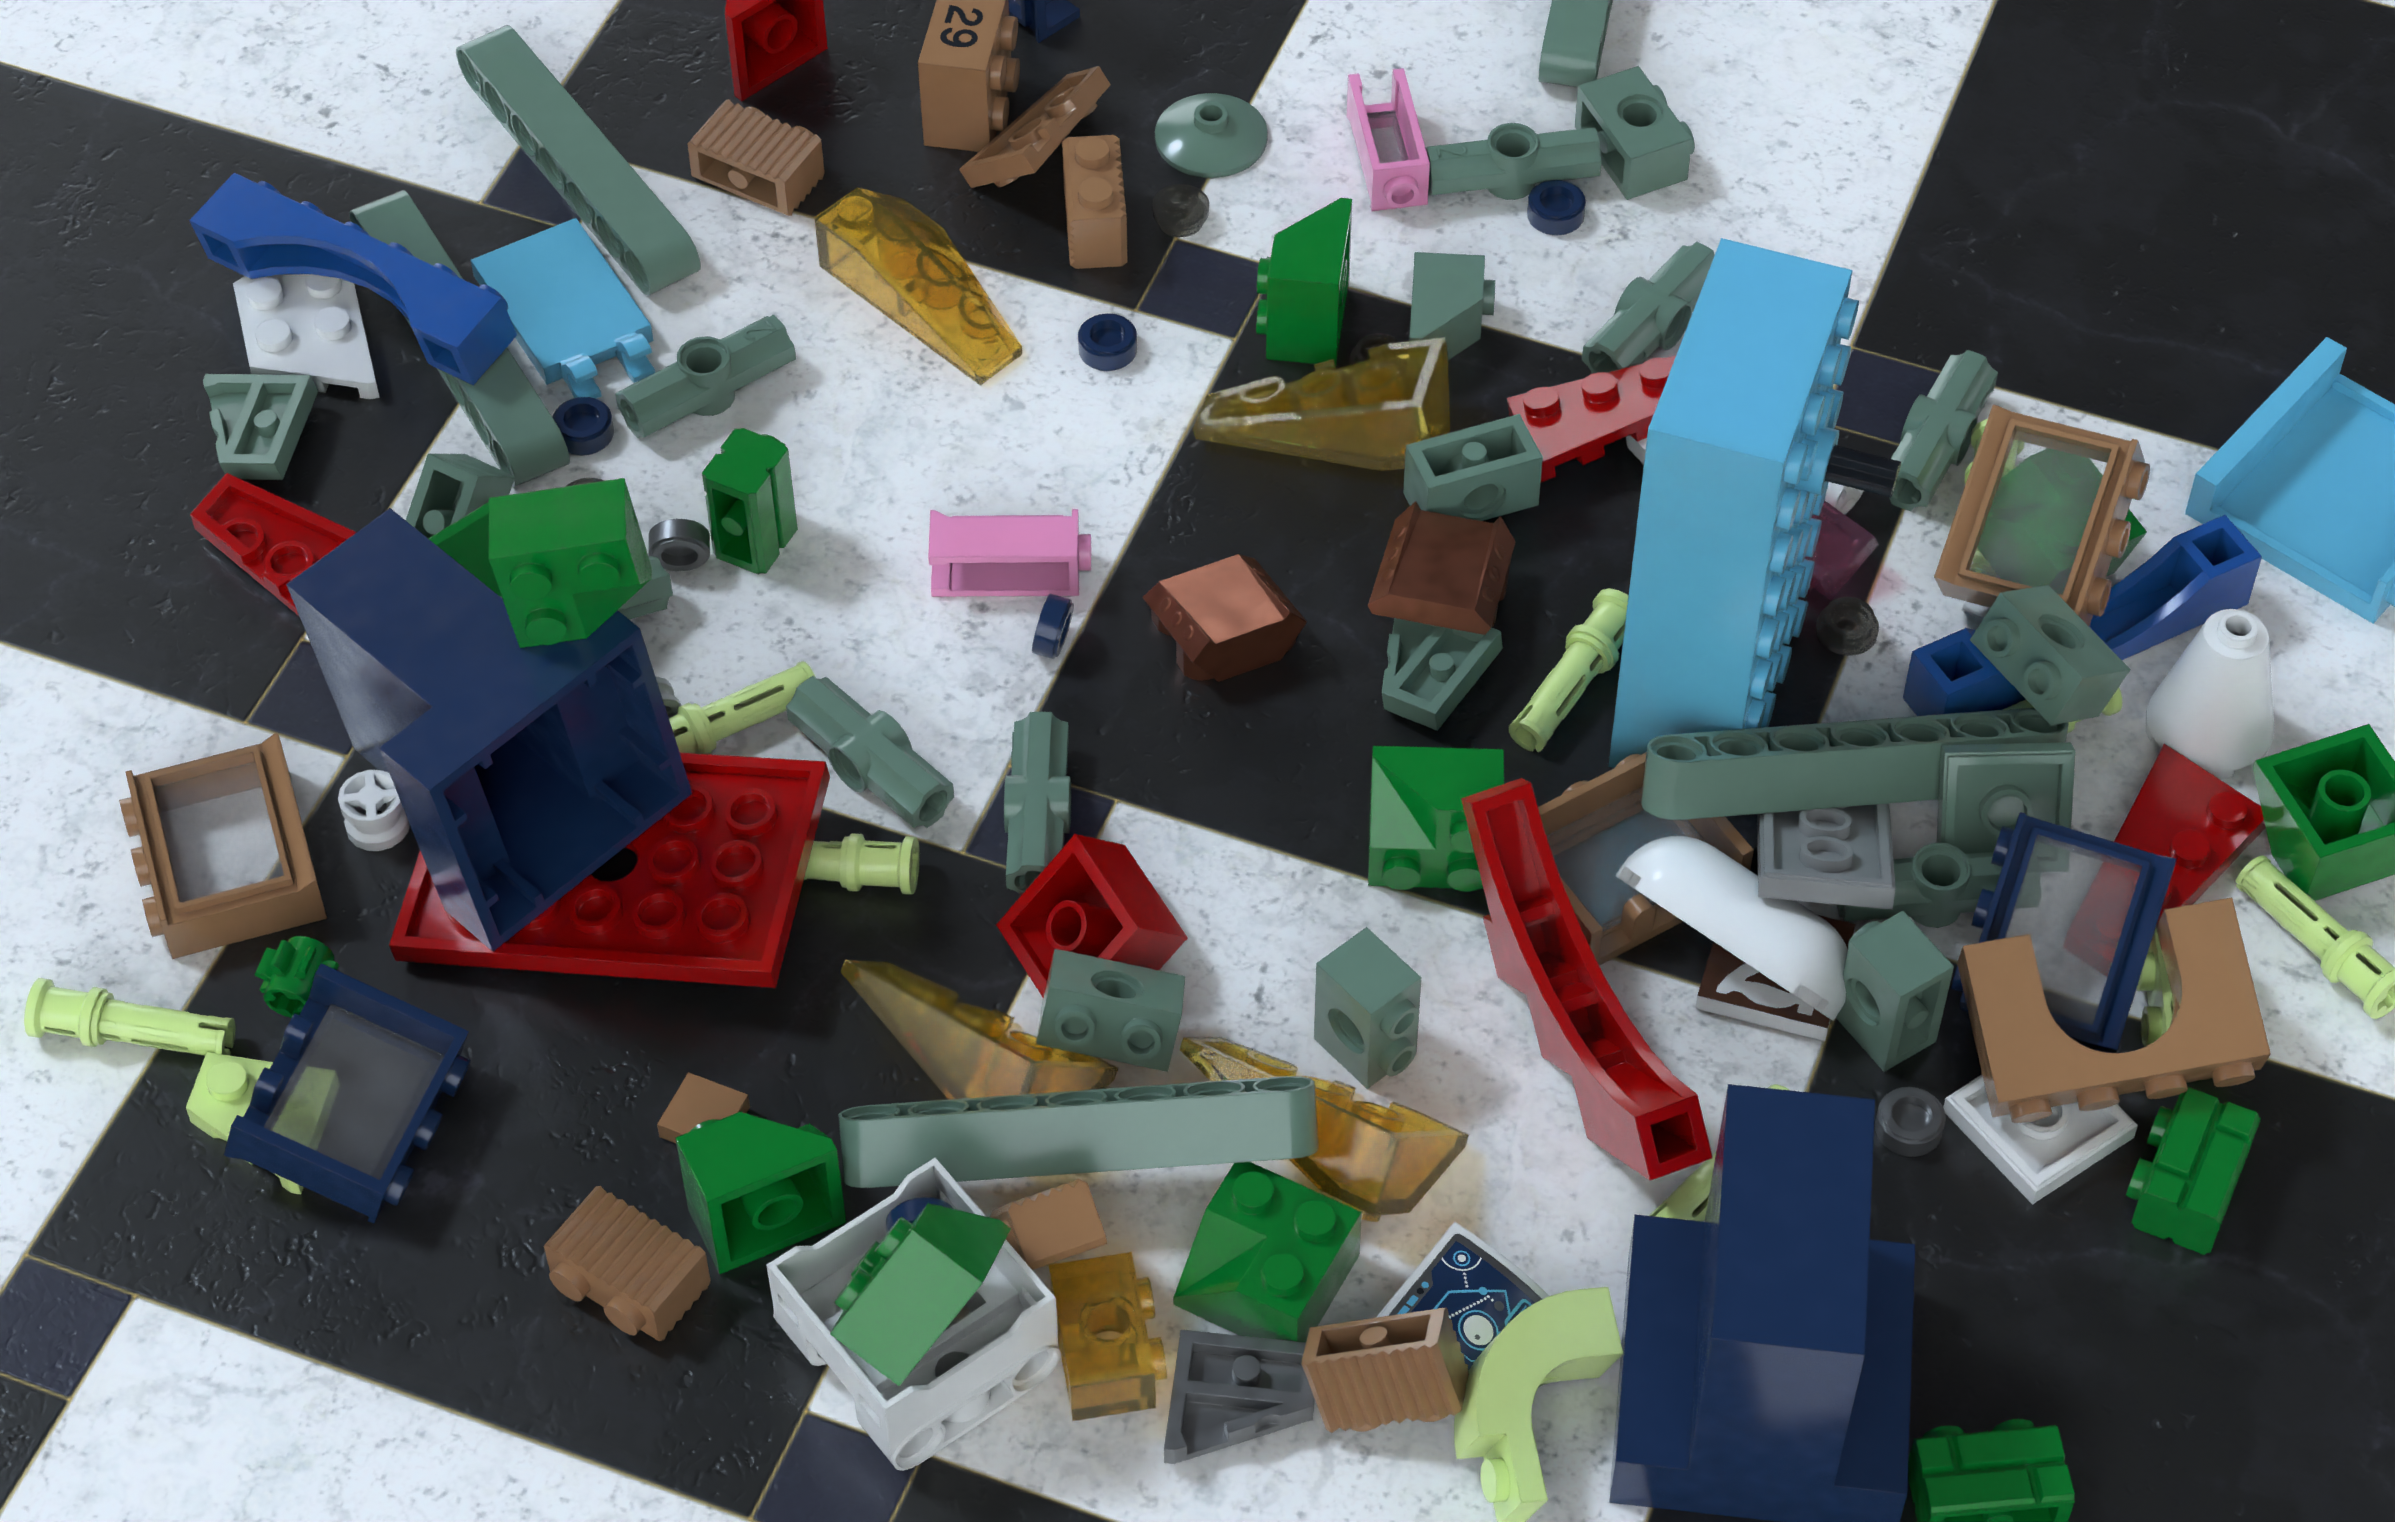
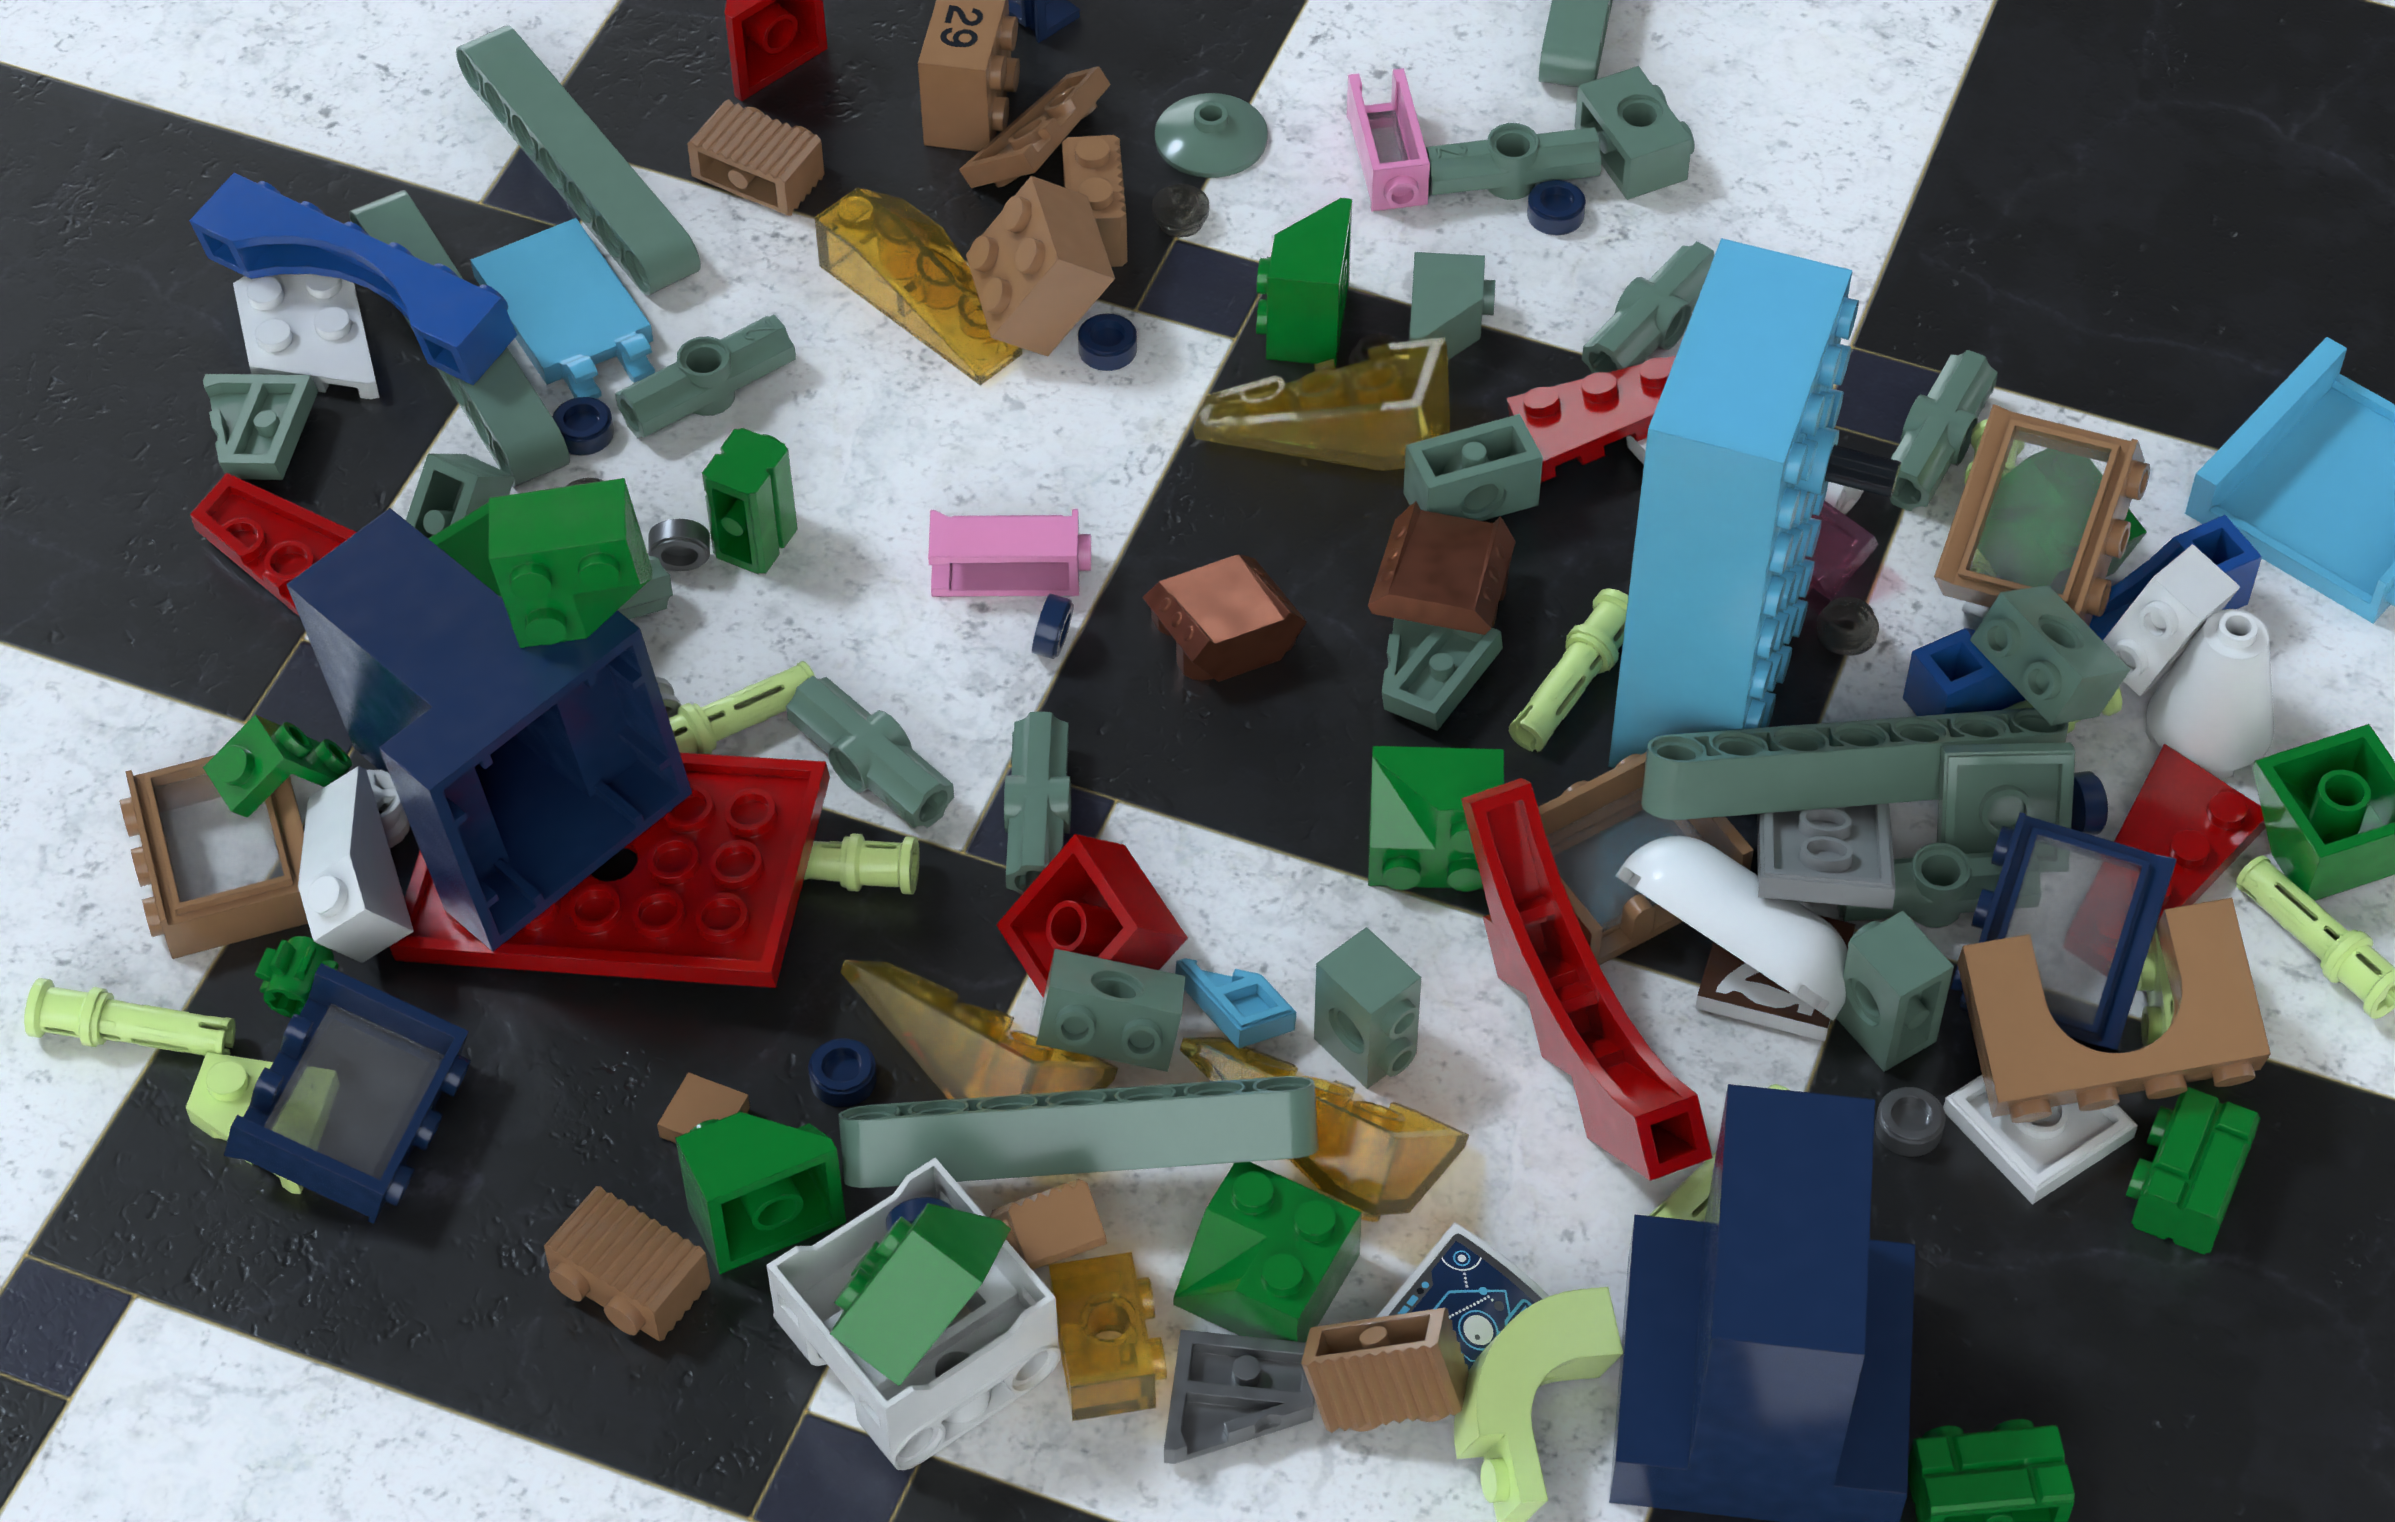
(265, 756): none -> green bracket
(349, 872): none -> white slope
(842, 1072): none -> dark blue tile
(1039, 266): none -> medium nougat brick
(1239, 1004): none -> medium azure tile
(2089, 804): none -> dark blue tile
(2168, 616): none -> white brick

